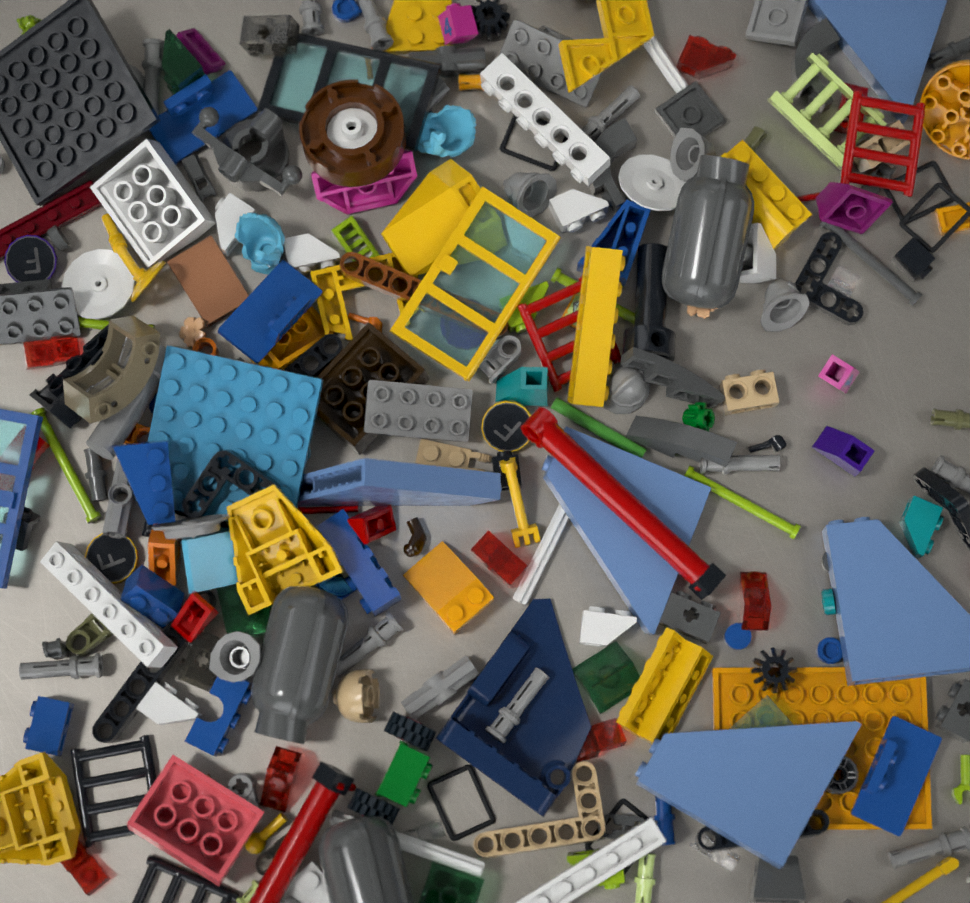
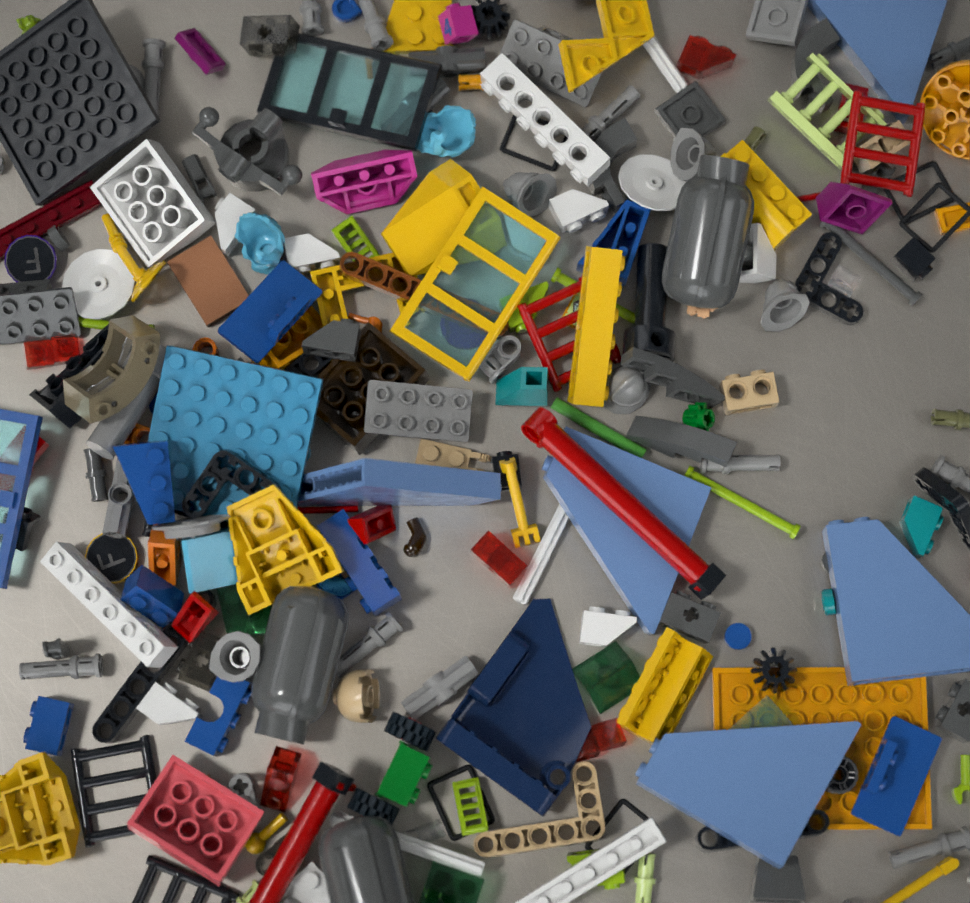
(67, 468): lime bar -> none
(86, 869): clear red slope -> none
(93, 634): olive piece -> none
(179, 64): clear green slope -> none
(184, 108): blue bracket -> none
(192, 330): light nougat plant -> none
(335, 341): none -> dark grey slope
(352, 133): reddish brown piece -> none
(448, 587): light orange slope -> none
(467, 830): none -> lime slope
(503, 425): black tile -> none
(510, 715): light grey pin -> none
(619, 820): dark grey beam -> none
(665, 820): blue pin -> none
(727, 858): clear bar -> none
(754, 601): clear red slope -> none
(776, 442): black hand -> none
(829, 650): blue tile -> none
(838, 373): dark pink brick -> none
(843, 450): dark purple slope -> none

